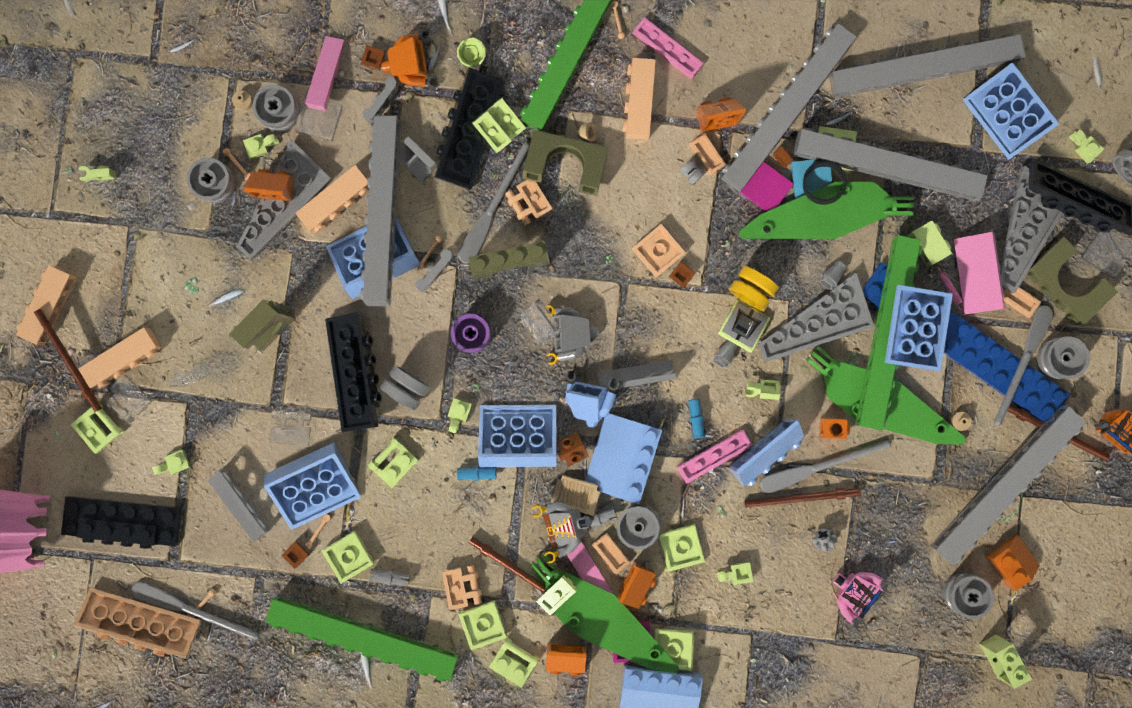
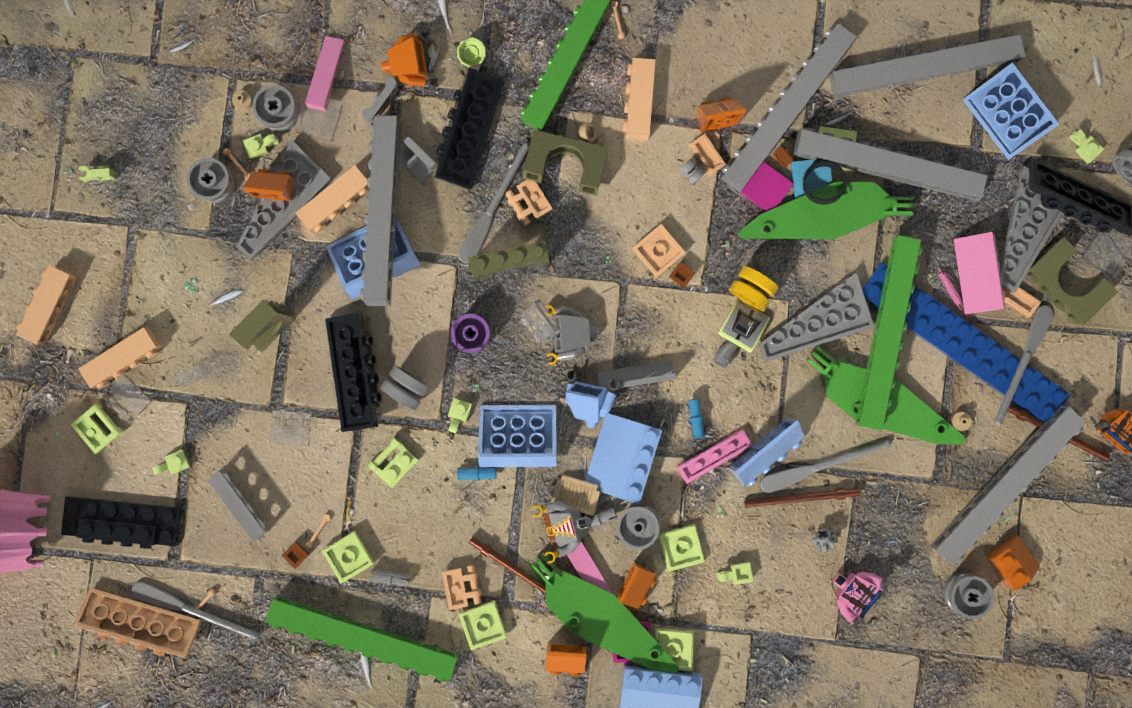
(87, 393): copper bar -> none
(311, 486): light blue slope -> none
(373, 57): dark orange plate -> none
(435, 271): light grey plate -> none
(438, 239): light nougat hinge -> none
(499, 125): yellowish green slope -> none
(510, 667): yellowish green plate -> none
(557, 595): yellowish green hinge -> none
(571, 449): dark orange brick -> none
(611, 553): light nougat tile -> none
(668, 48): bright pink tile -> none
(766, 388): yellowish green plate -> none
(826, 432): orange brick -> none
(832, 276): light grey cone -> none
(918, 328): light blue slope -> none
(933, 245): yellowish green brick -> none
(1008, 664): yellowish green window -> none
(1063, 358): light grey wheel -> none

